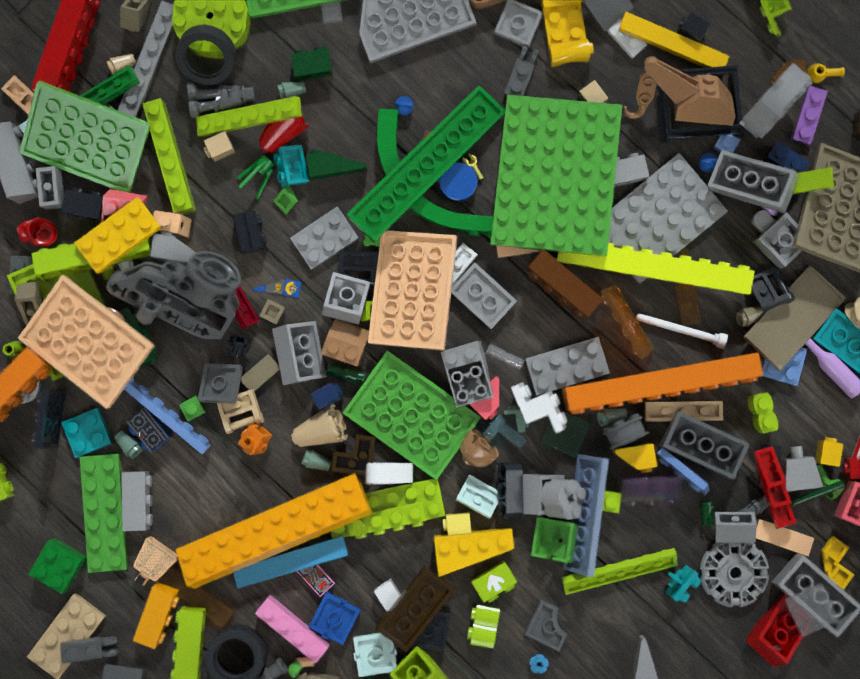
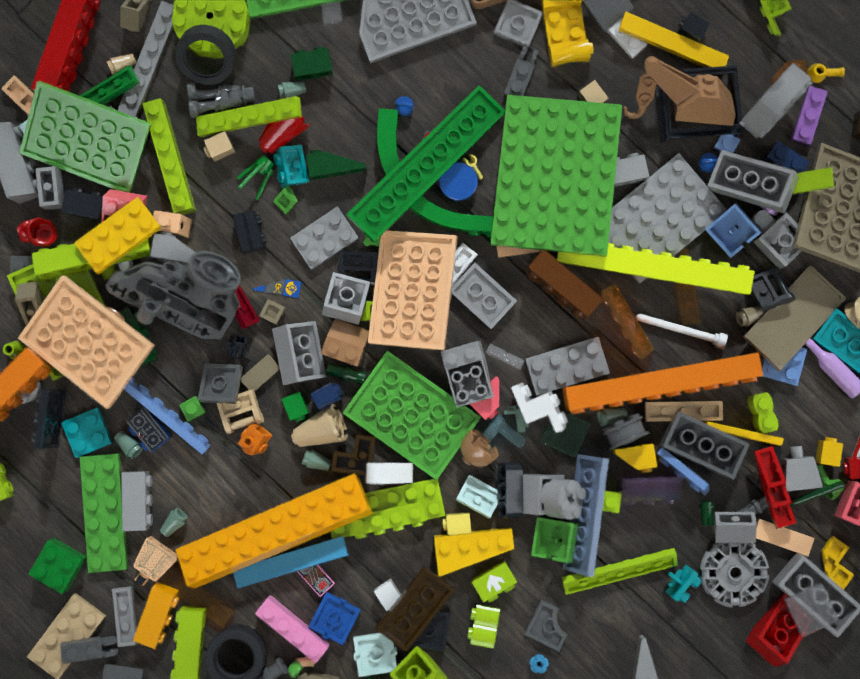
(124, 615): none -> light grey tile
(173, 522): none -> sand green cone
(296, 407): none -> green brick
(726, 223): none -> medium blue piece
(747, 434): none -> yellow tile

